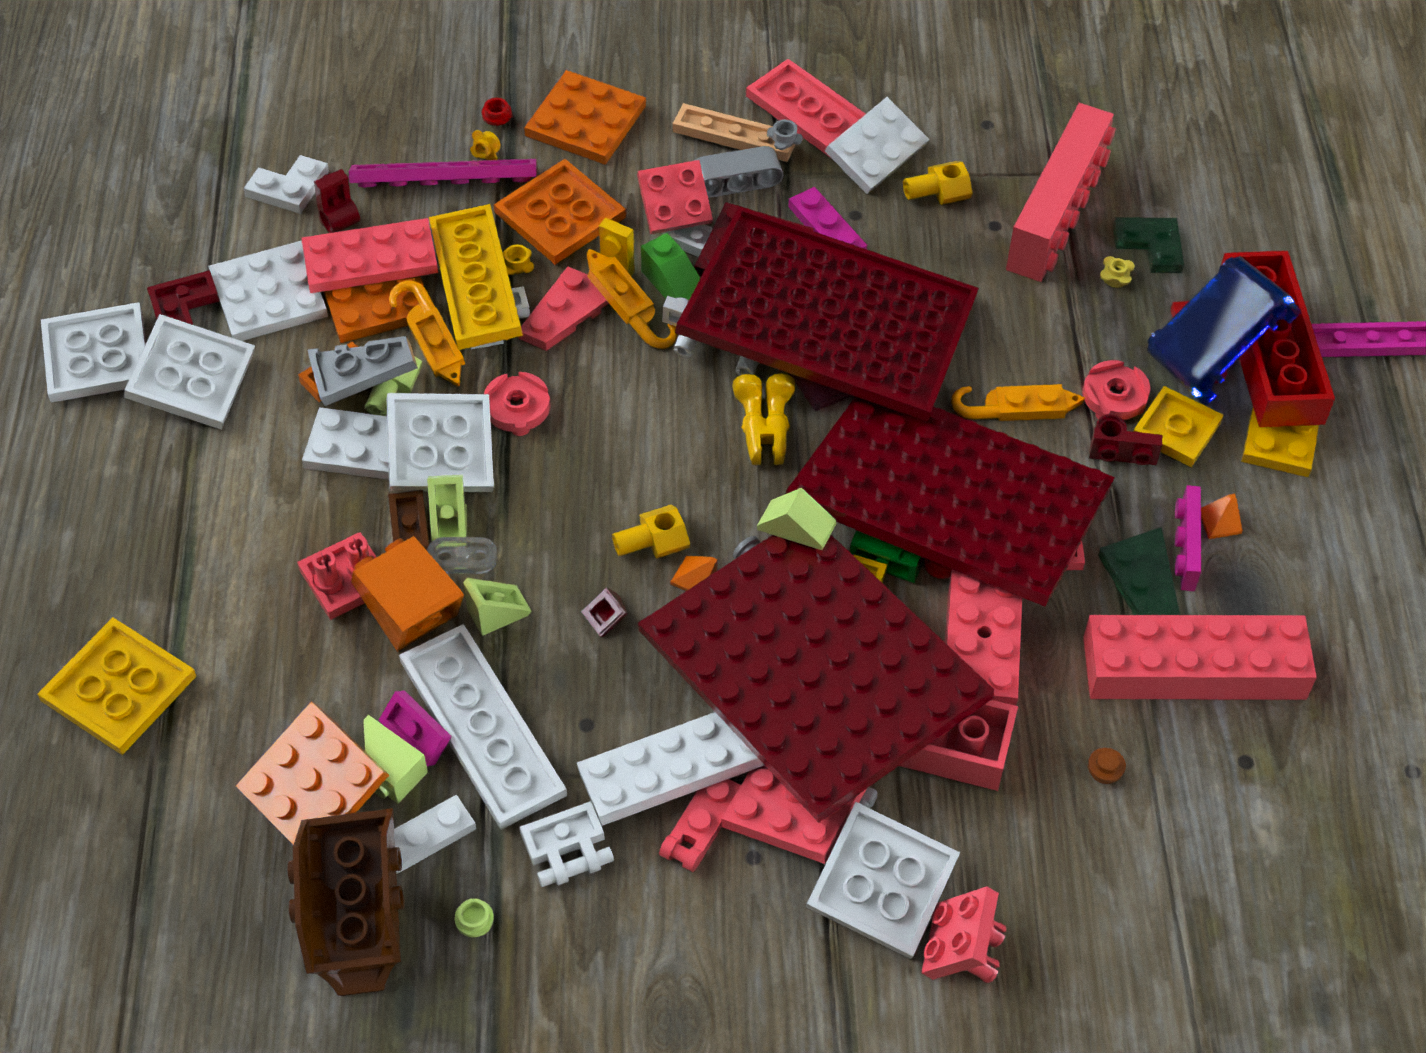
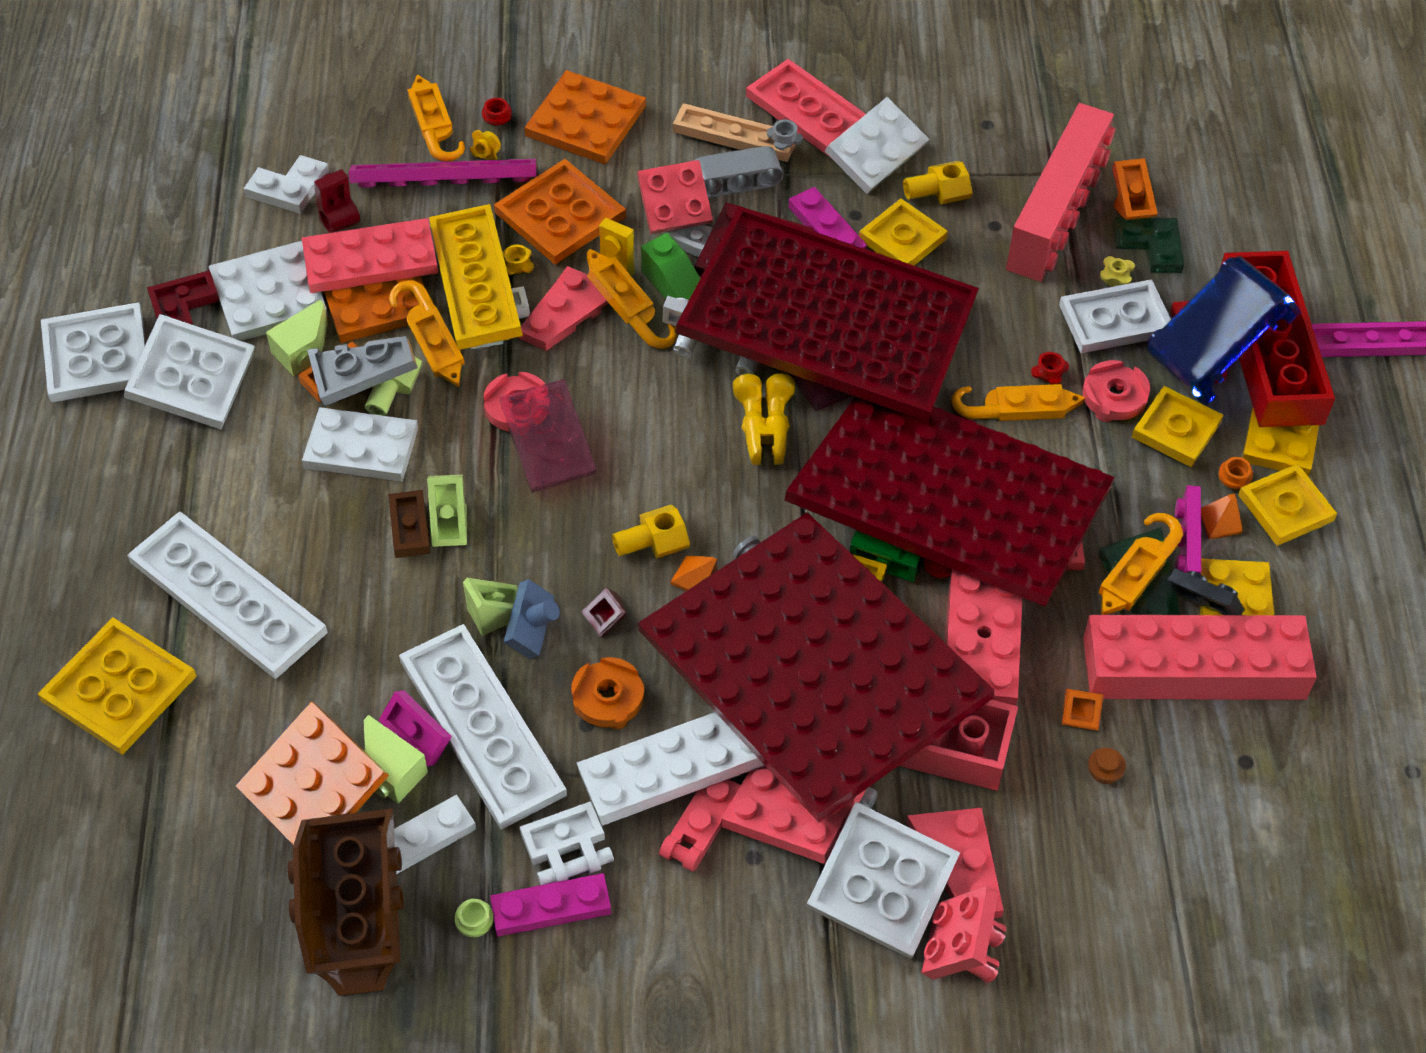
(228, 594): none -> white plate
(298, 334): none -> yellowish green slope
(331, 574): coral plate -> none
(406, 591): orange slope -> none
(432, 118): none -> light orange plate
(439, 438): white plate -> none
(463, 554): clear plate -> none
(529, 618): none -> sand blue tile
(547, 435): none -> clear pink plate
(550, 904): none -> dark pink plate
(611, 711): none -> orange plate
(798, 519): yellowish green slope -> none
(903, 233): none -> yellow plate
(967, 834): none -> coral wing
(1050, 367): none -> red plate
(1082, 709): none -> orange slope
(1114, 315): none -> white plate
(1115, 443): dark red plate -> none
(1134, 190): none -> orange slope
(1139, 566): none -> light orange plate
(1198, 590): none -> black plate
(1237, 466): none -> orange plate
(1247, 578): none -> yellow plate
(1287, 504): none -> yellow plate

